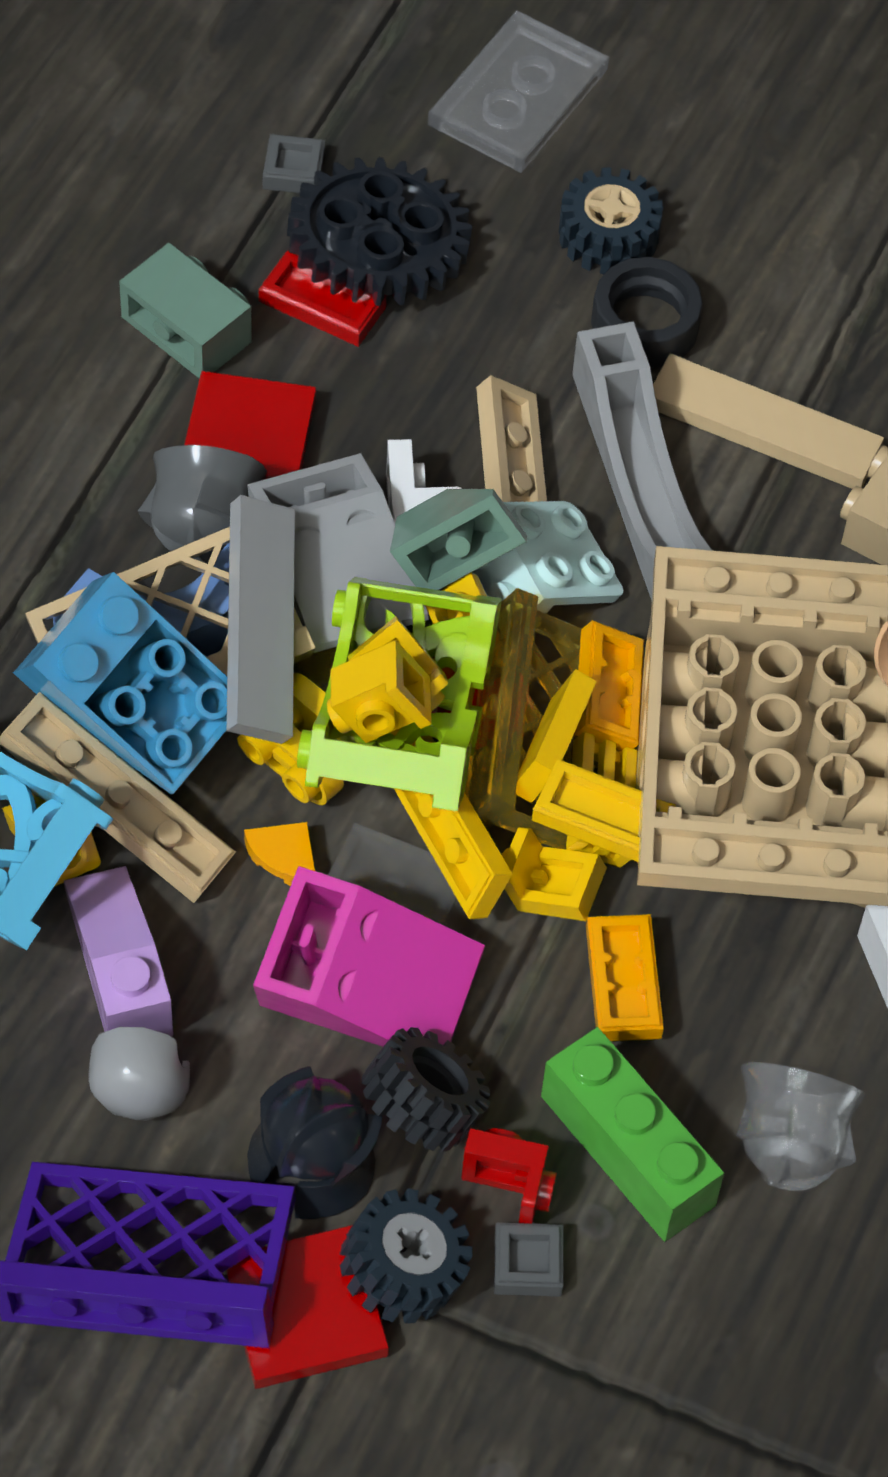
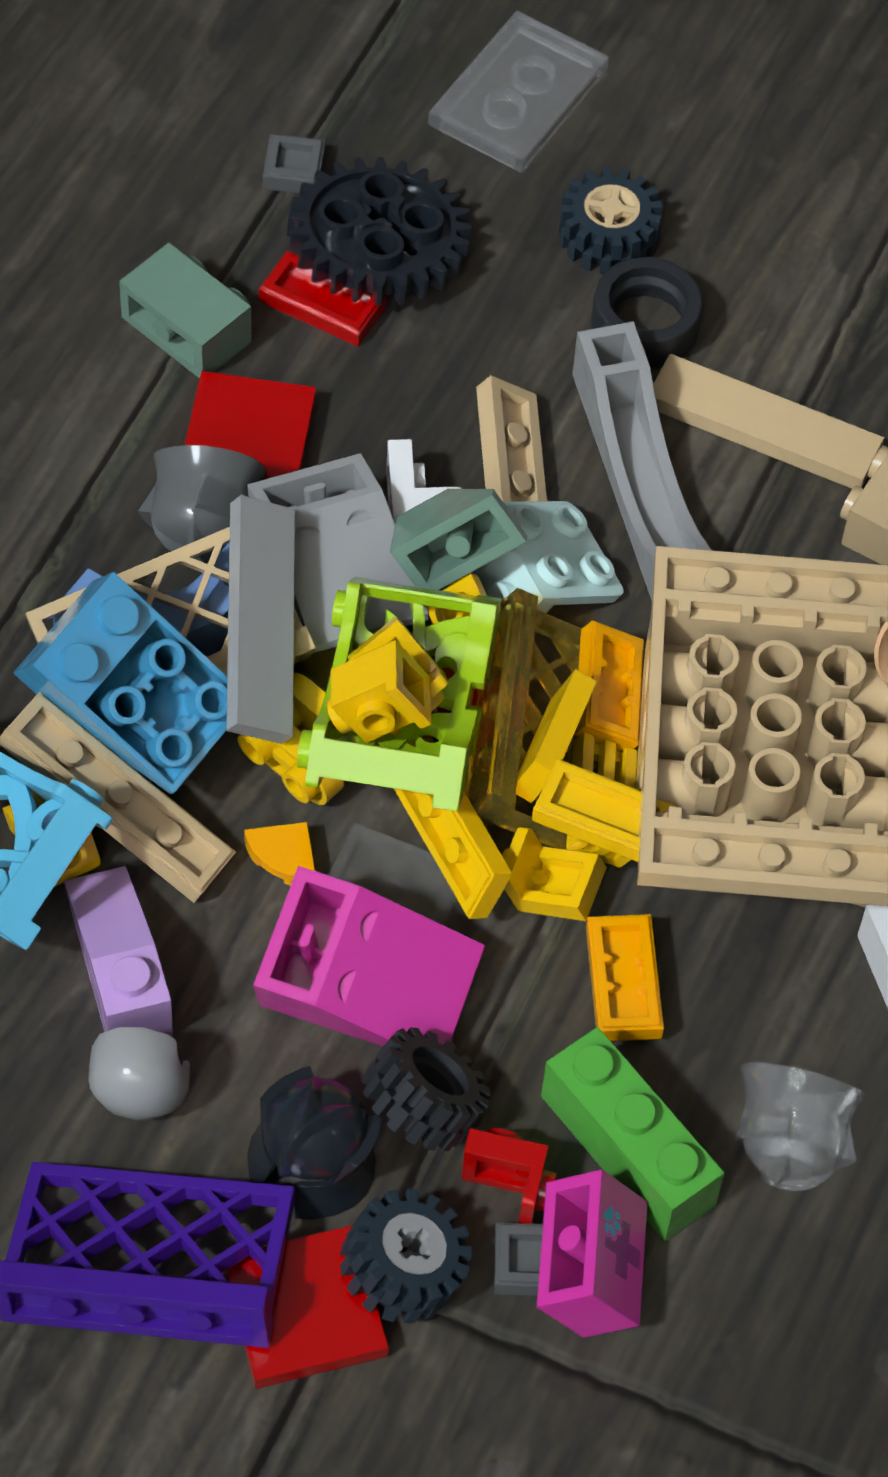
(592, 1254): none -> dark pink brick

